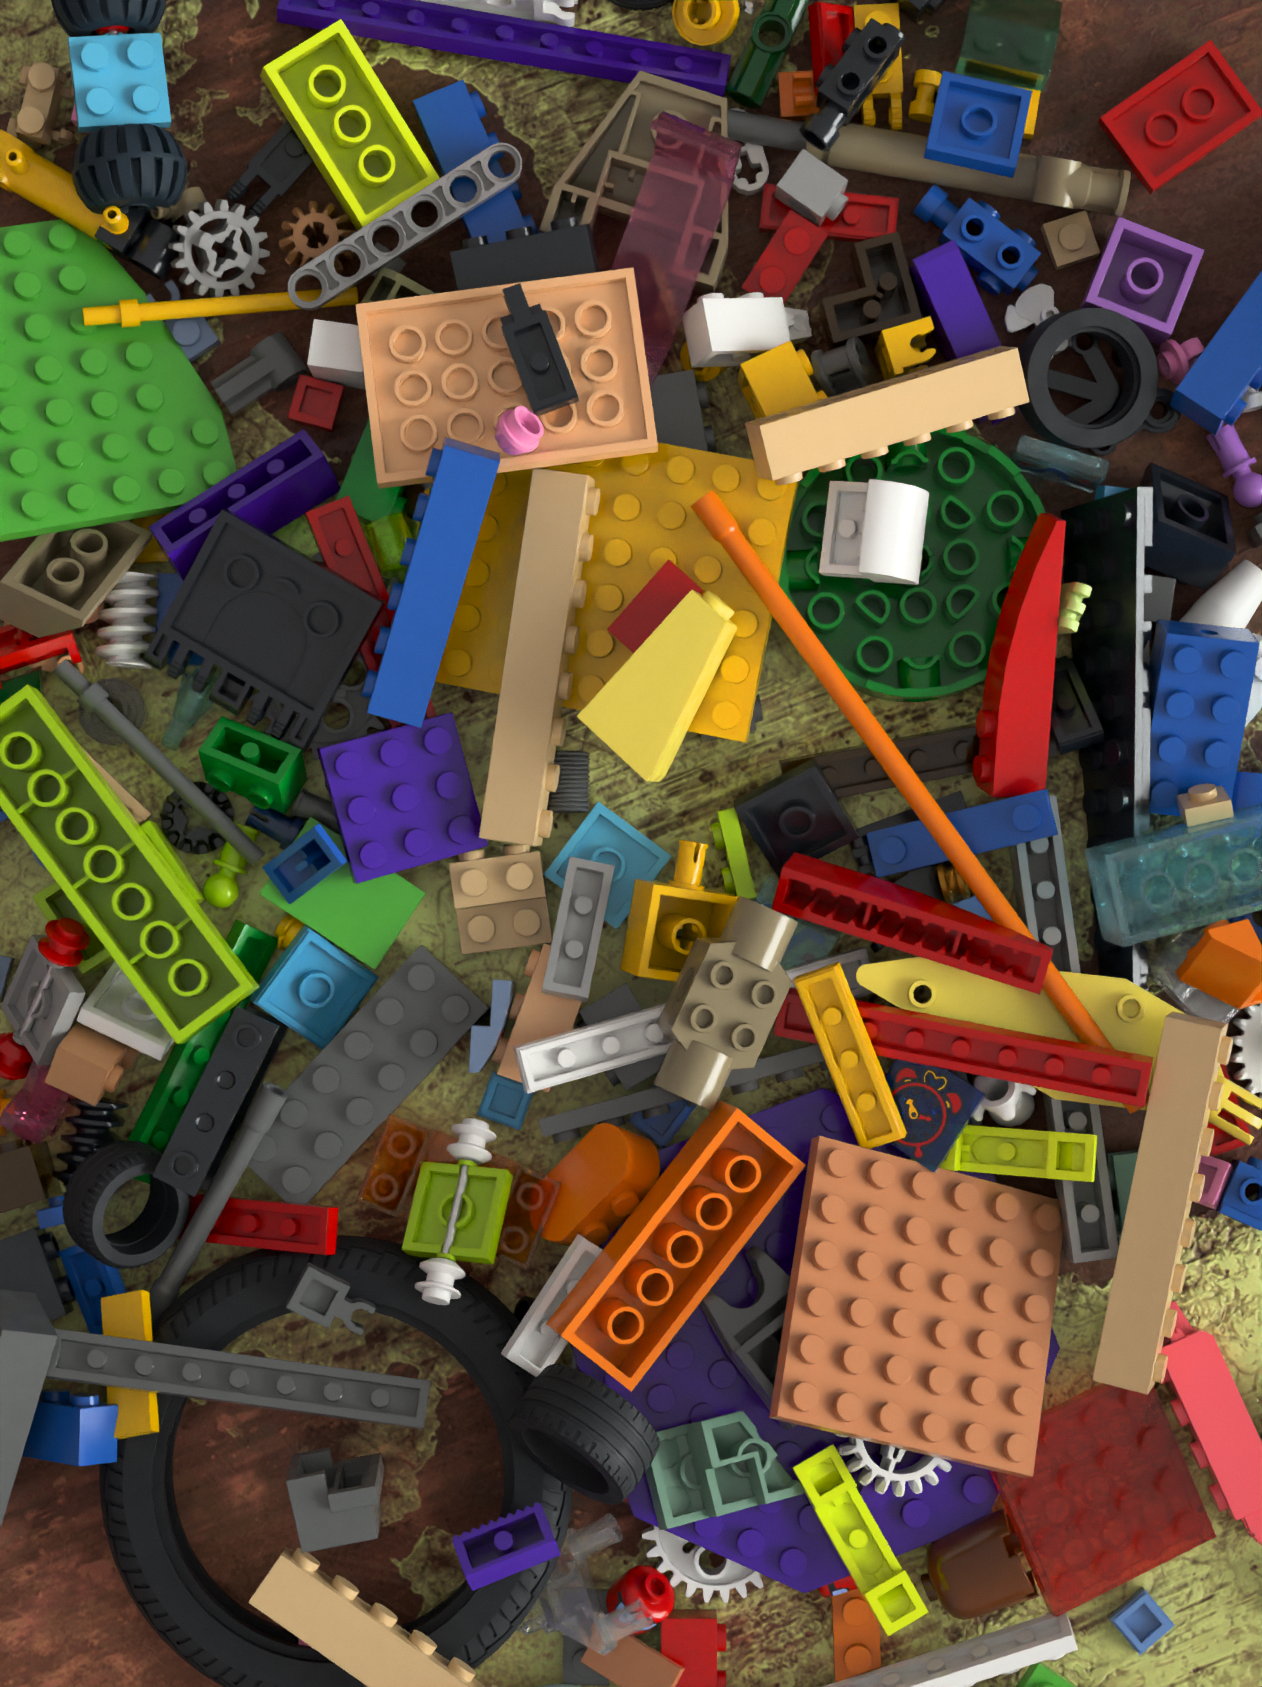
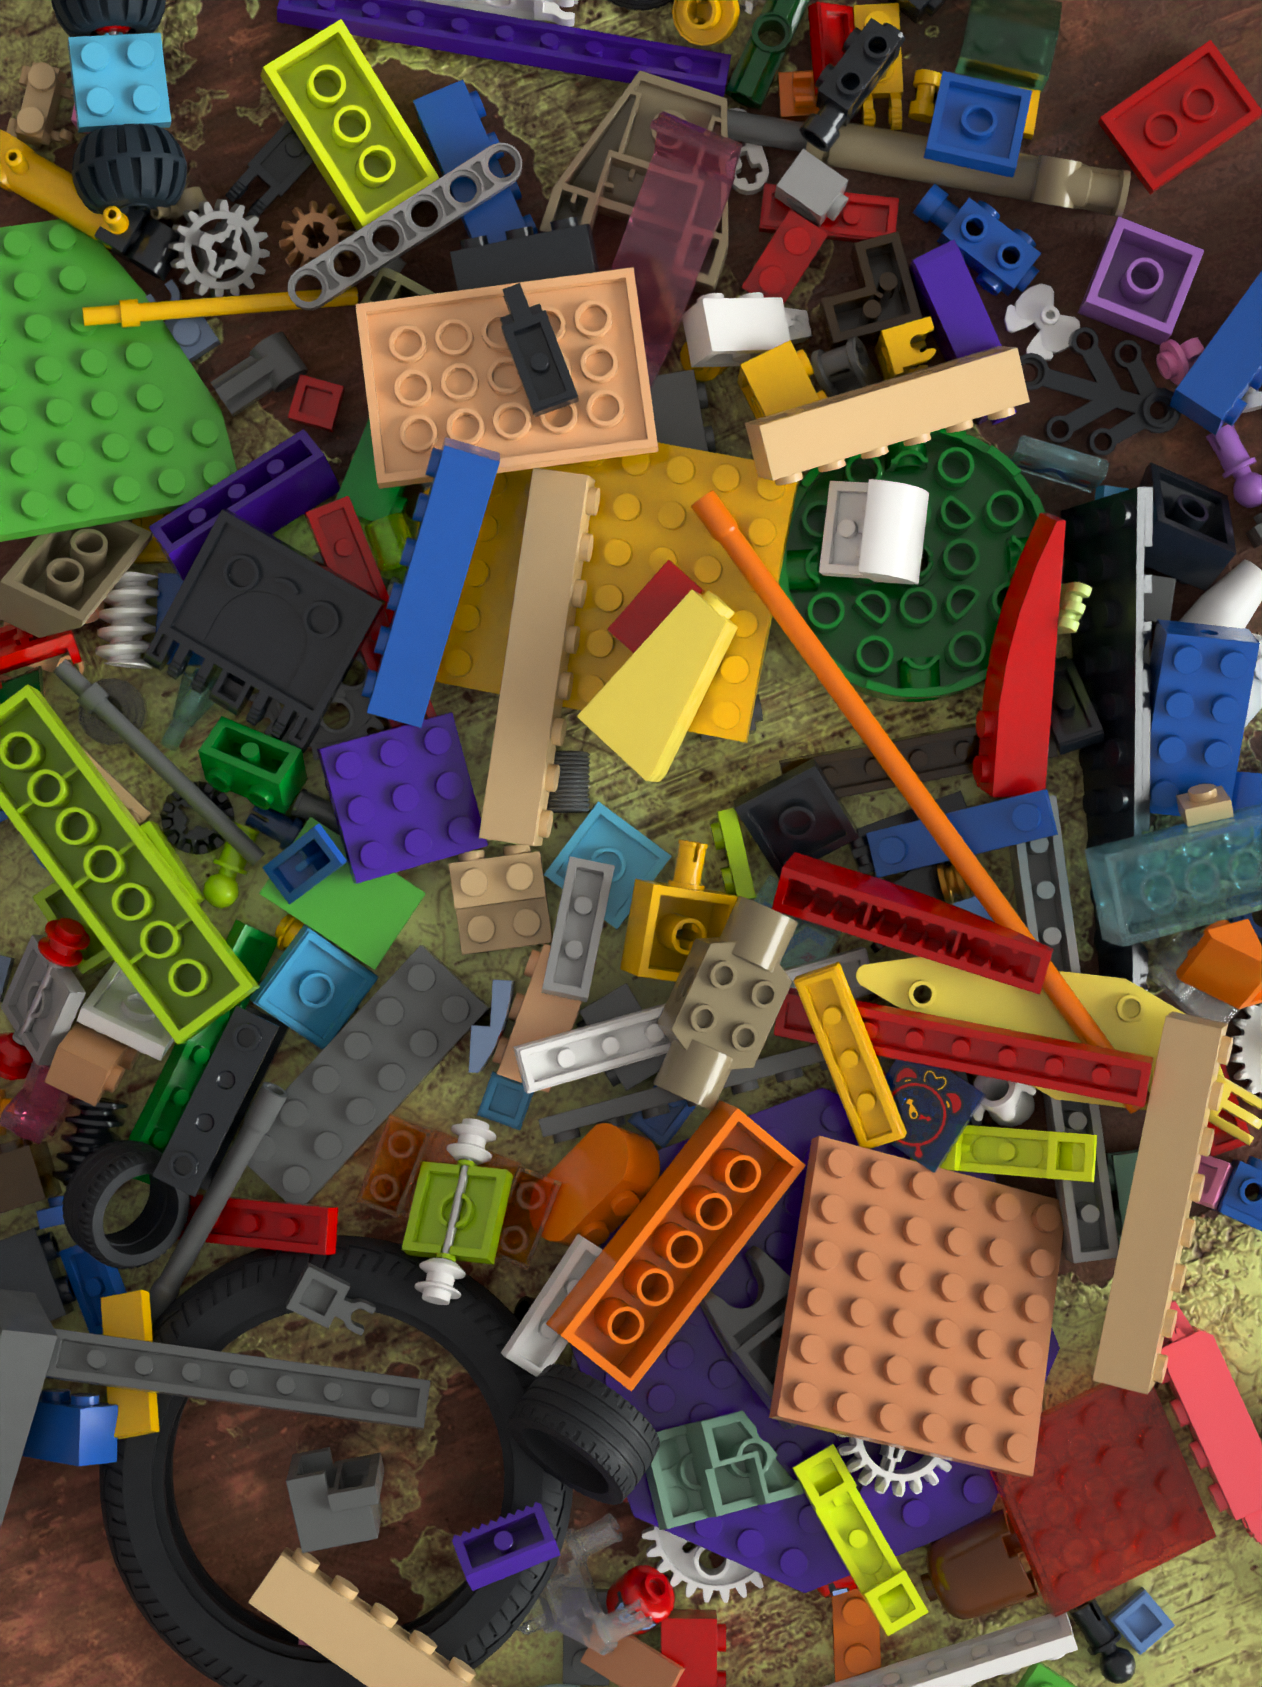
(336, 354): white brick -> none
(518, 431): bright pink plate -> none
(1070, 240): tan plate -> none
(1116, 1662): none -> black pin
(1139, 377): black tyre -> none

